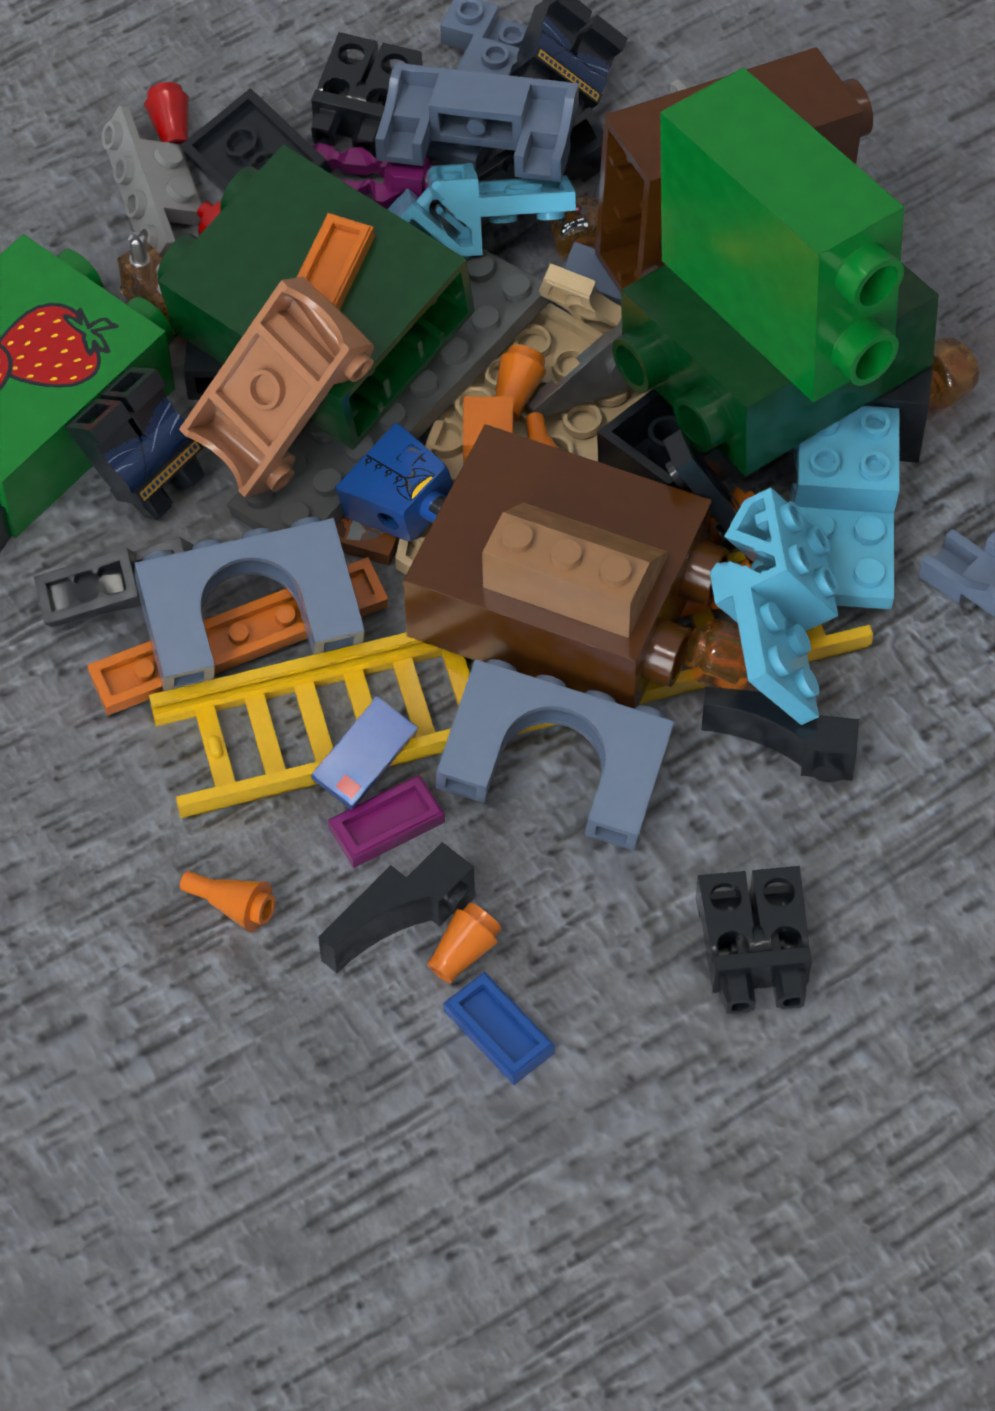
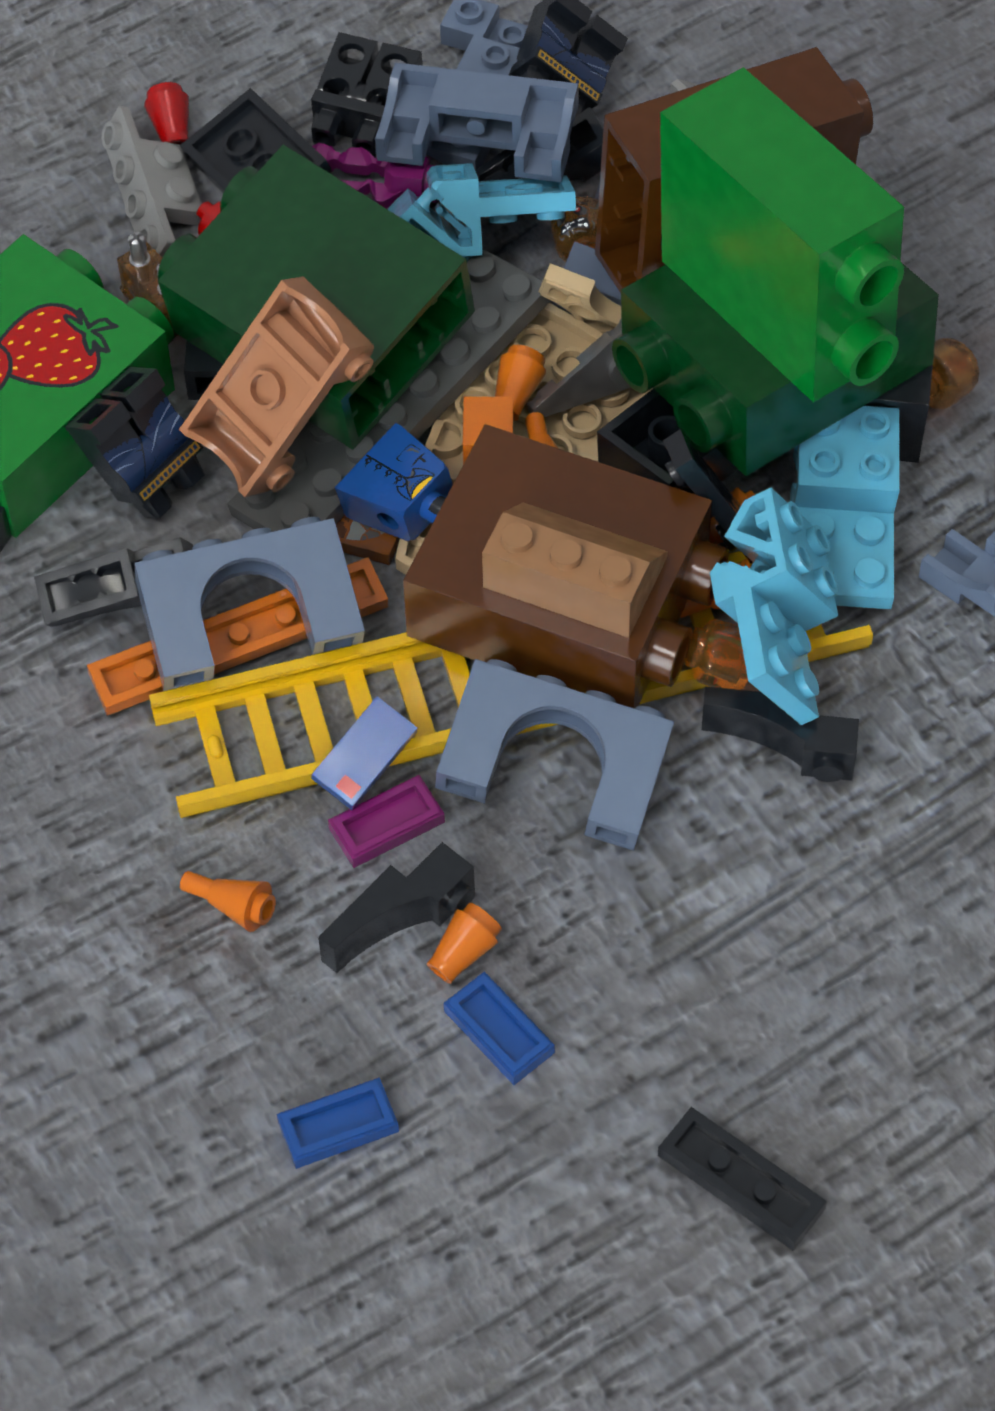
(337, 256): orange tile -> none
(337, 1123): none -> blue tile
(742, 1178): none -> black plate
(761, 954): black hips -> none

